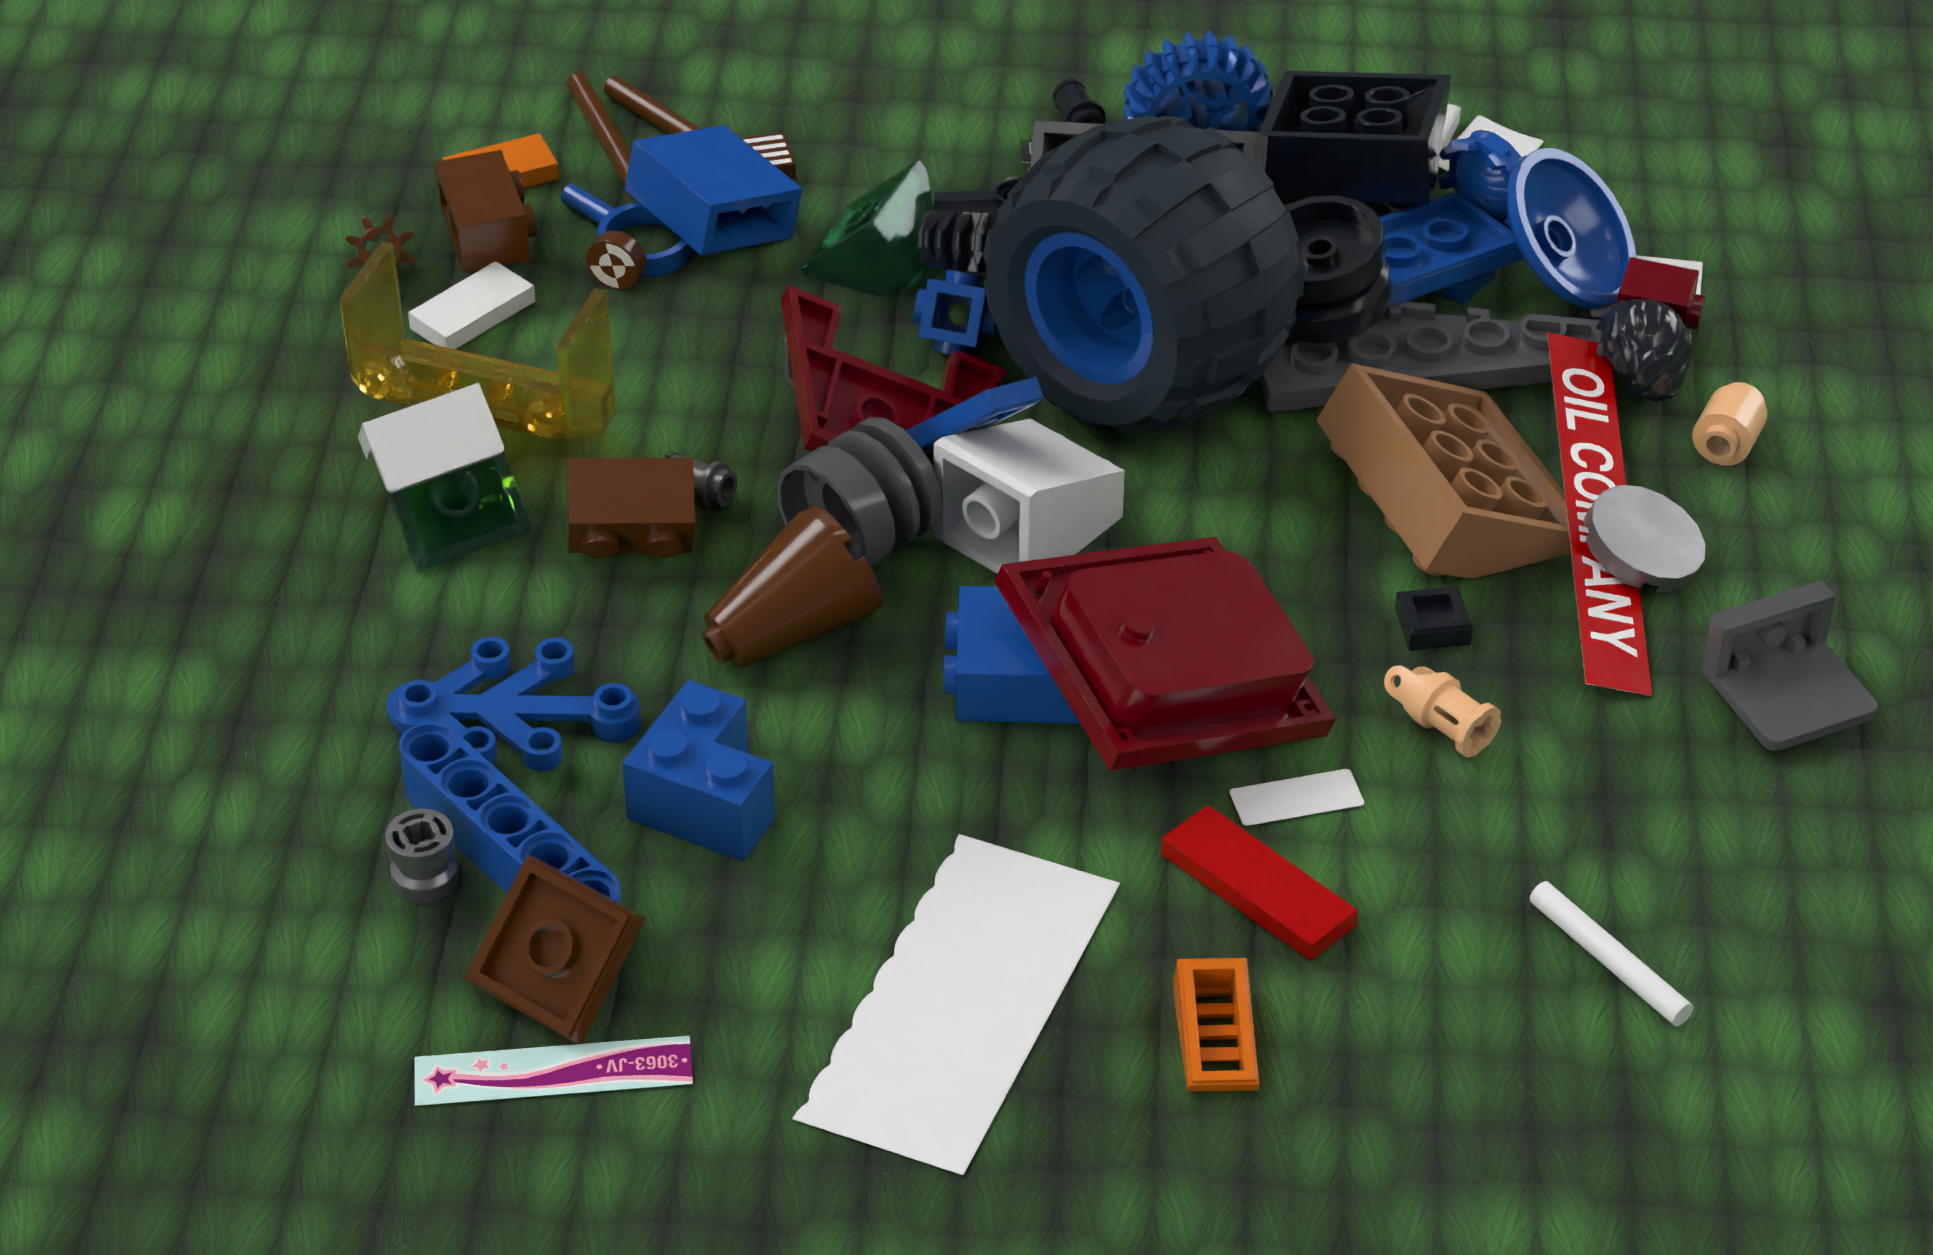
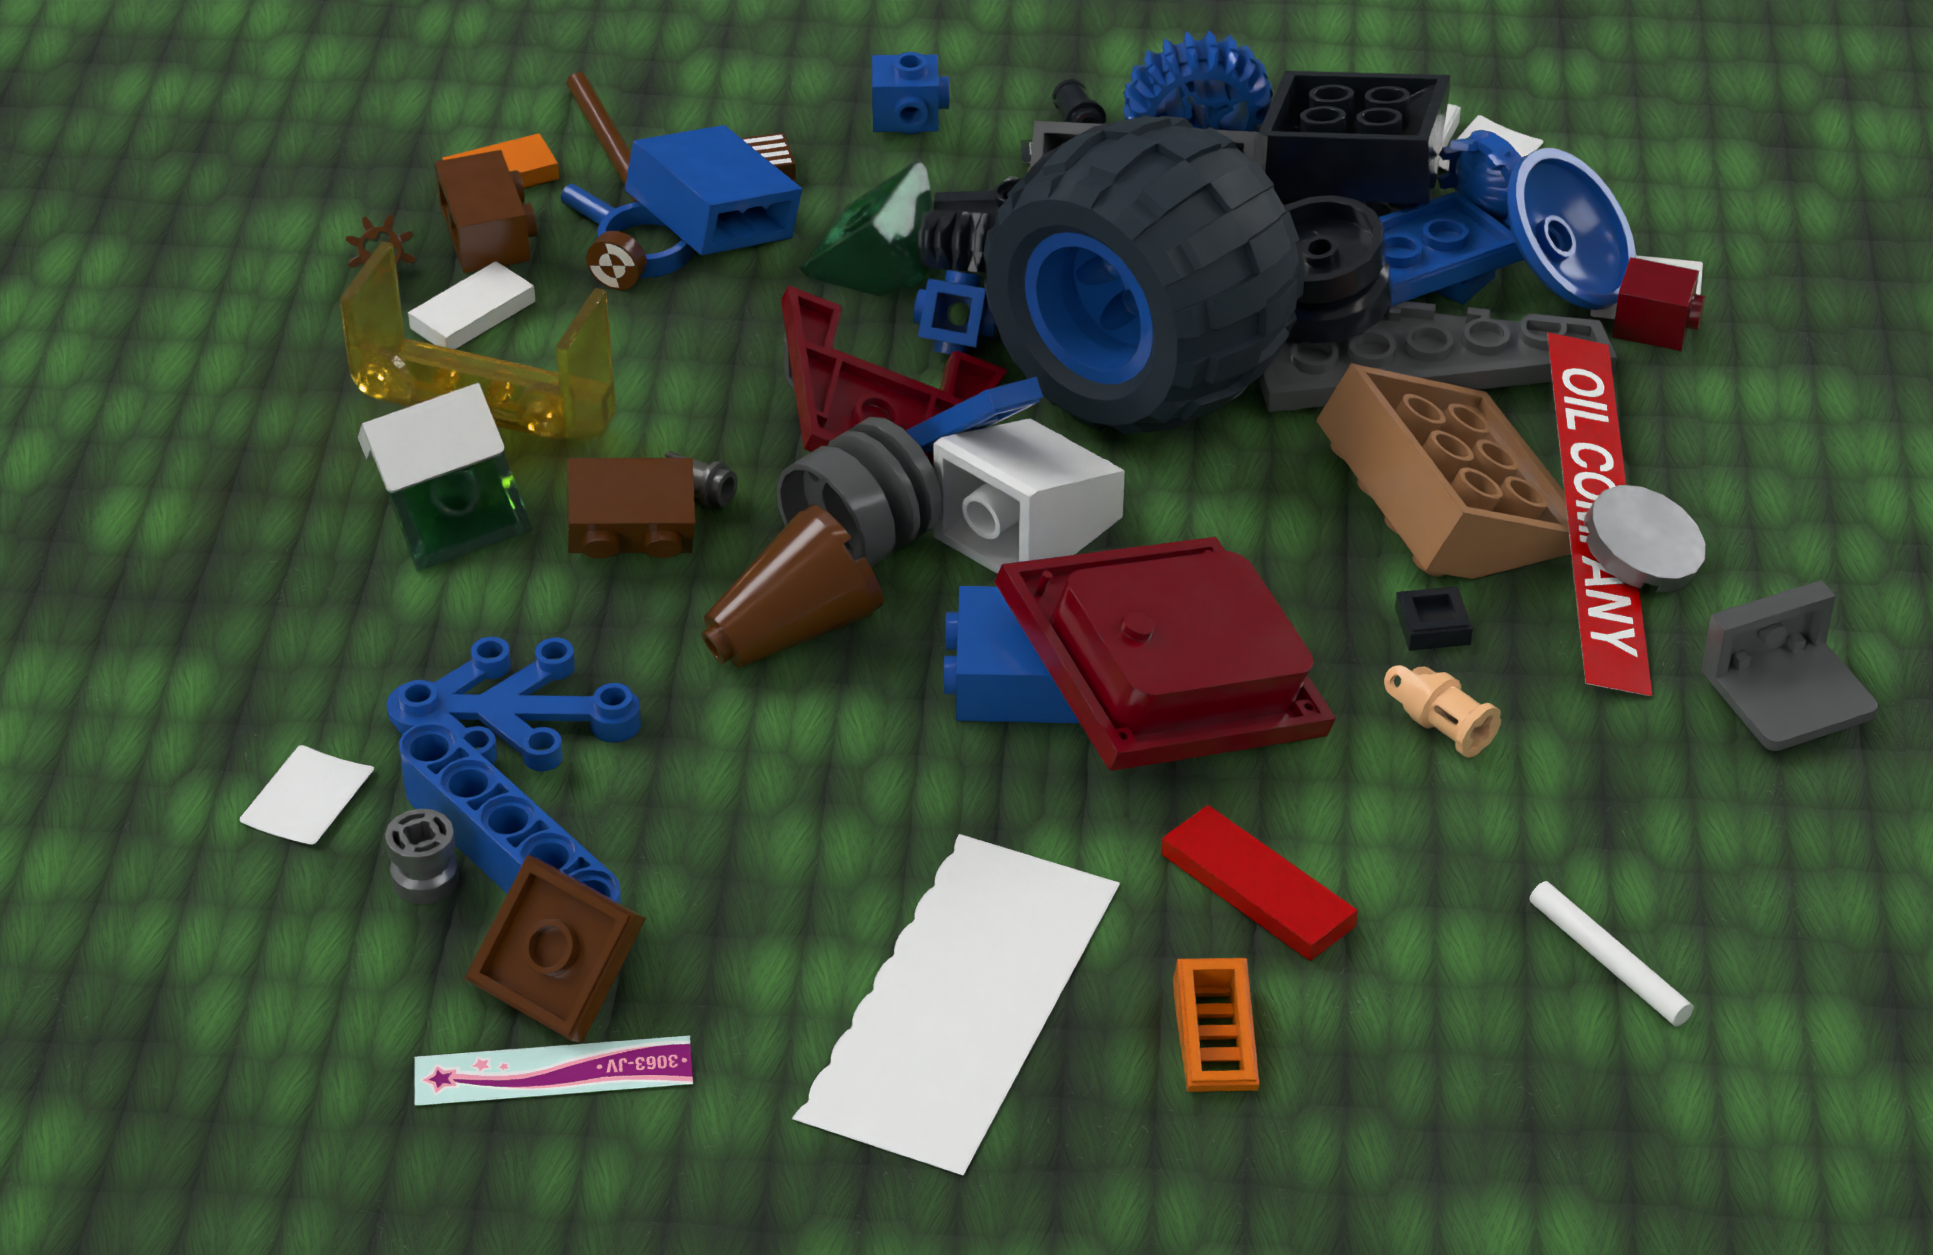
(305, 795): none -> white sticker
(647, 107): reddish brown bar -> none
(697, 774): blue brick -> none
(907, 93): none -> blue brick
(1296, 797): white sticker -> none
(1646, 346): black hair -> none
(1730, 424): light nougat brick -> none

